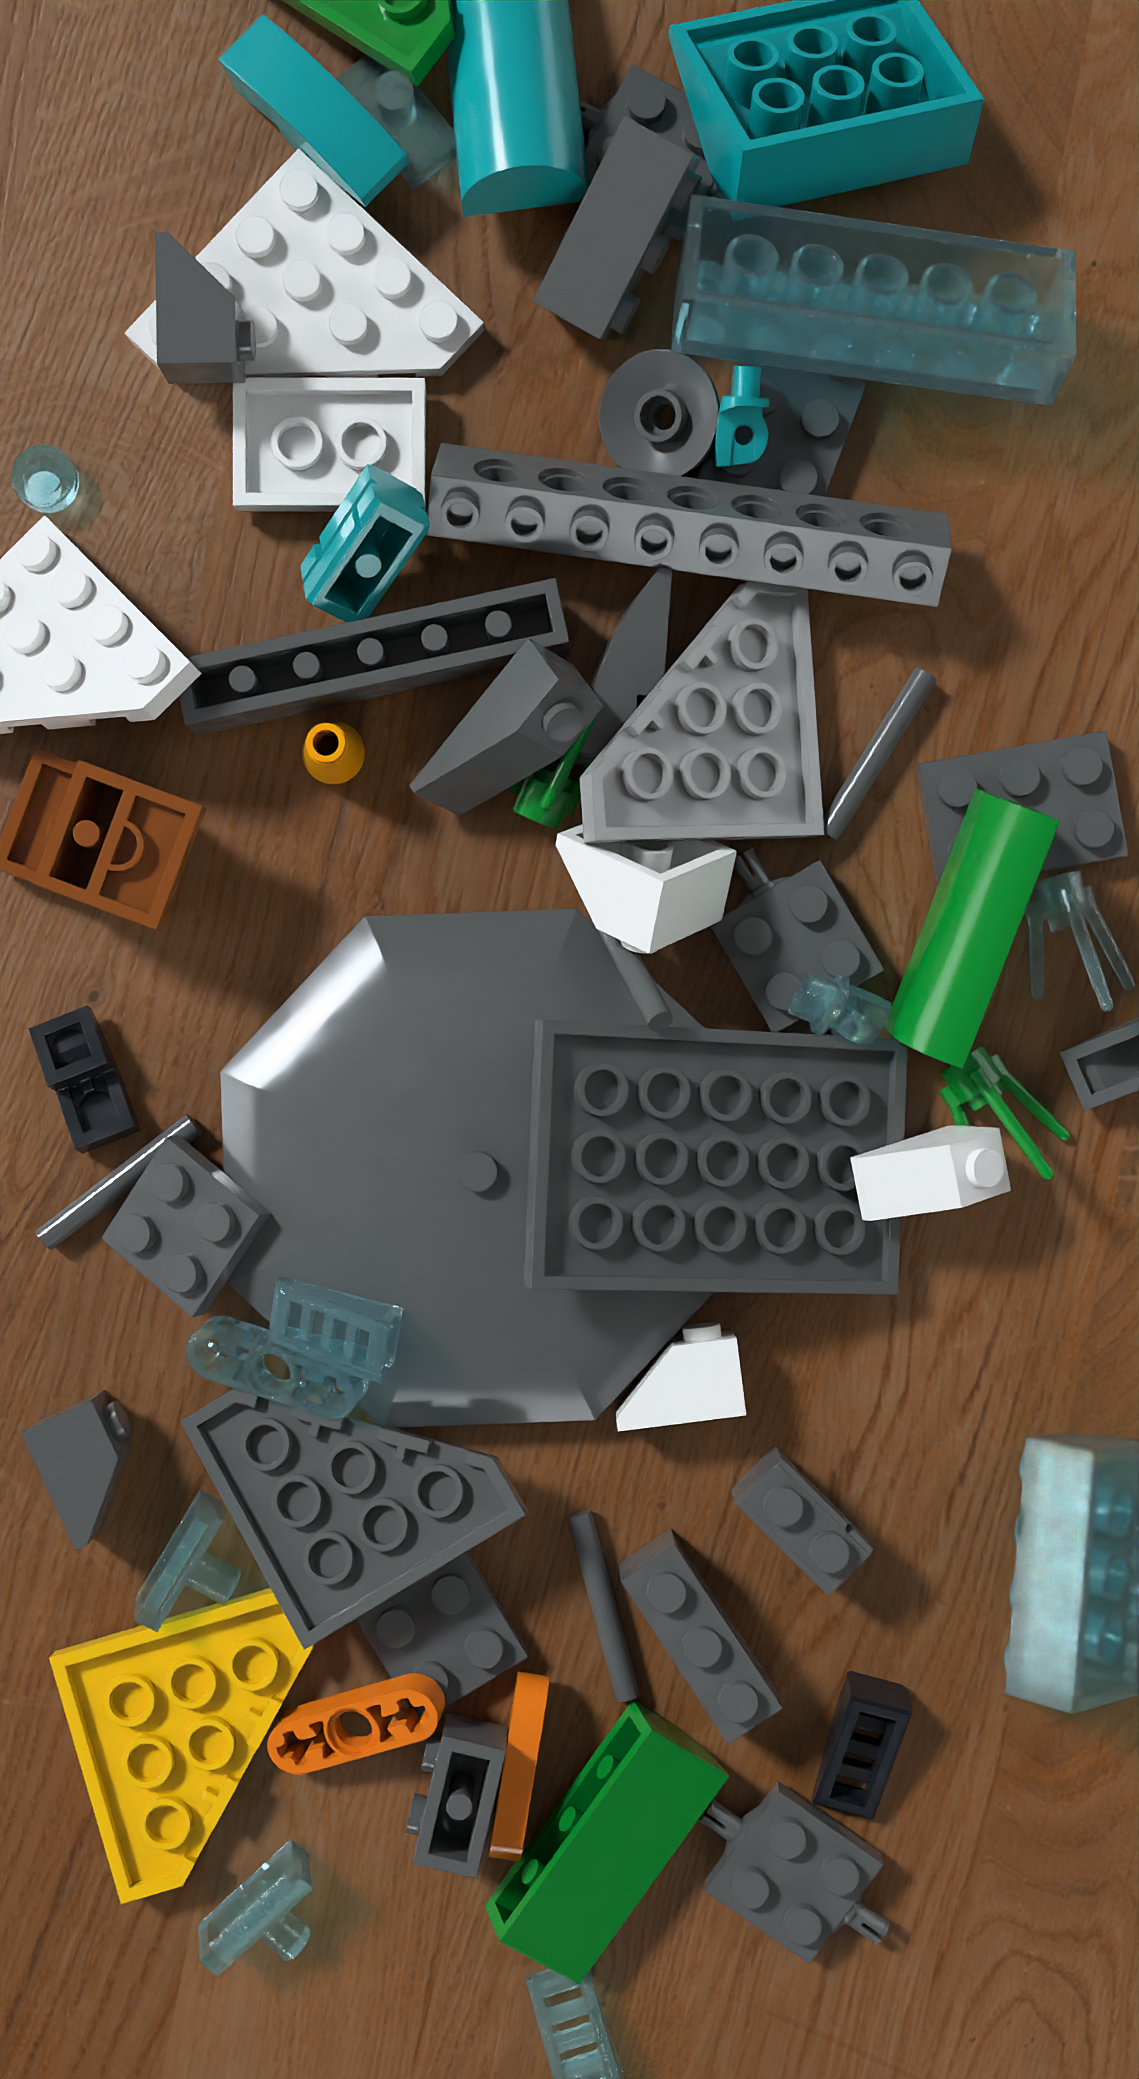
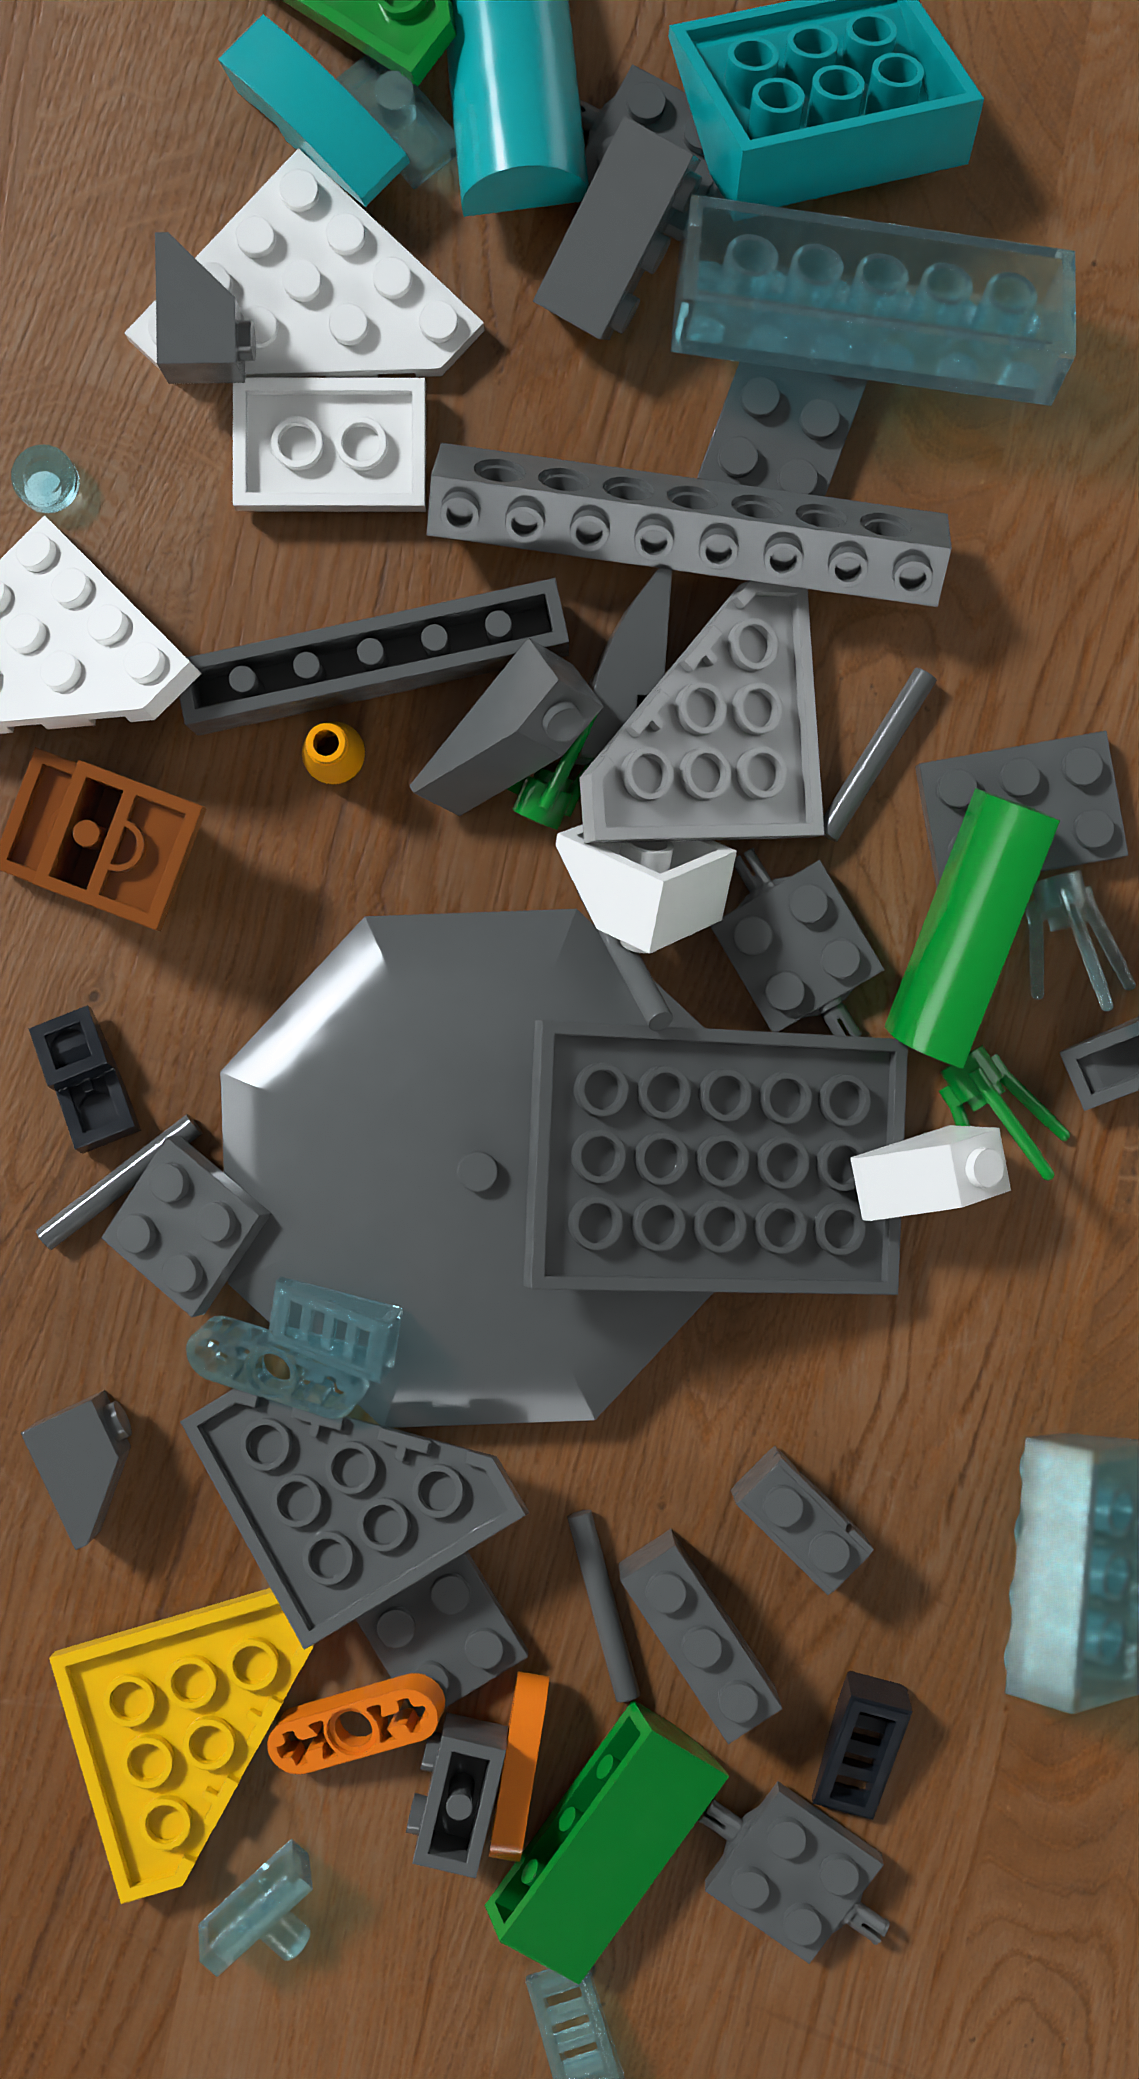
(187, 1564): clear light blue tile -> none
(364, 545): teal brick -> none
(633, 410): dark grey dish -> none
(687, 1381): white slope -> none
(737, 410): teal piece -> none
(840, 1006): clear light blue piece -> none

